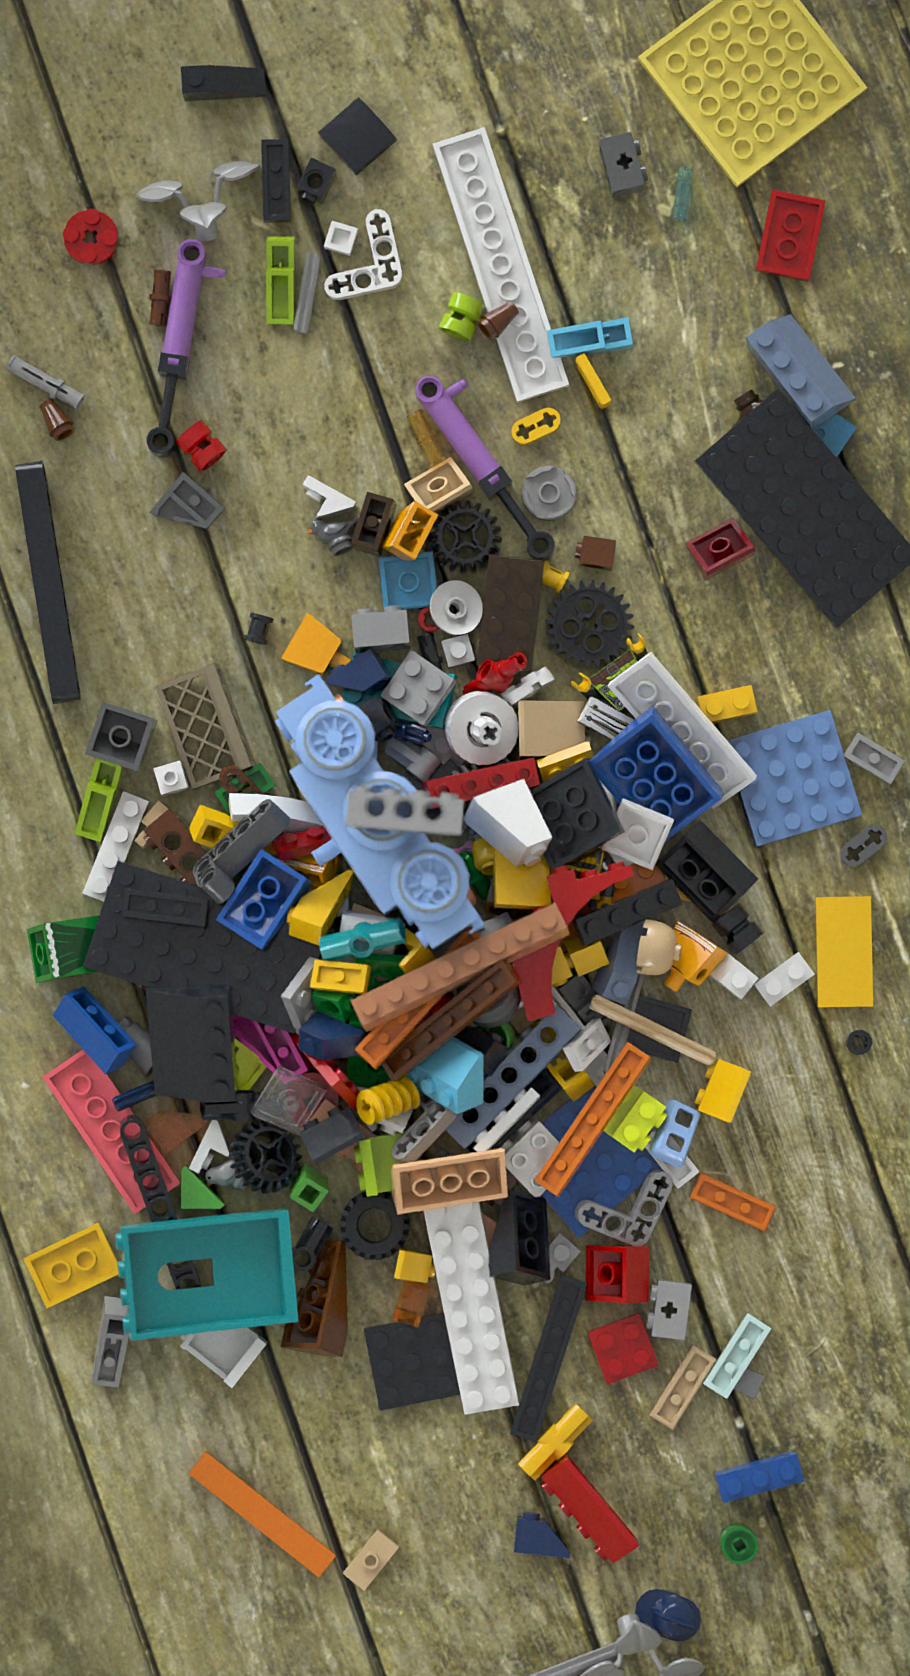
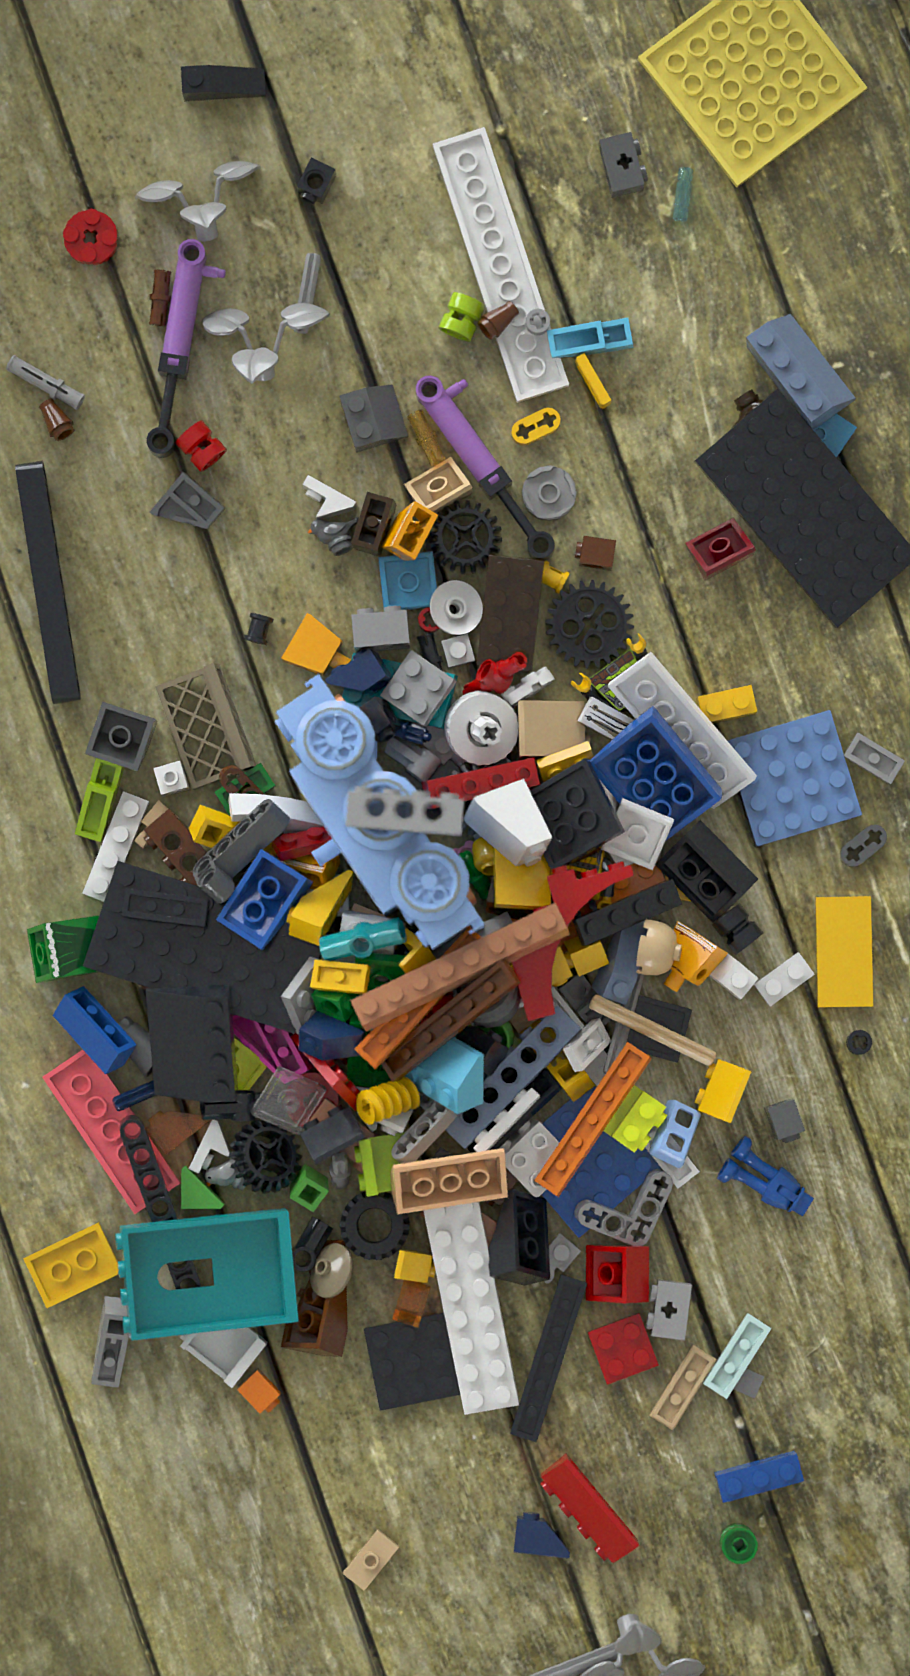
(260, 363): none -> light grey plant
(260, 1392): none -> orange brick
(262, 1514): orange tile -> none
(276, 180): black plate -> none
(280, 280): lime slope -> none
(331, 1270): none -> dark tan dish
(340, 238): white plate -> none
(340, 1170): none -> light grey axle
(357, 136): black slope -> none
(373, 417): none -> dark grey slope
(375, 271): white beam -> none
(542, 315): none -> light grey bush
(555, 1441): yellow piece -> none
(668, 1614): dark blue piece -> none
(732, 1202): orange tile -> none
(780, 1190): none -> blue piece
(785, 1120): none -> dark grey brick
(790, 235): red plate -> none

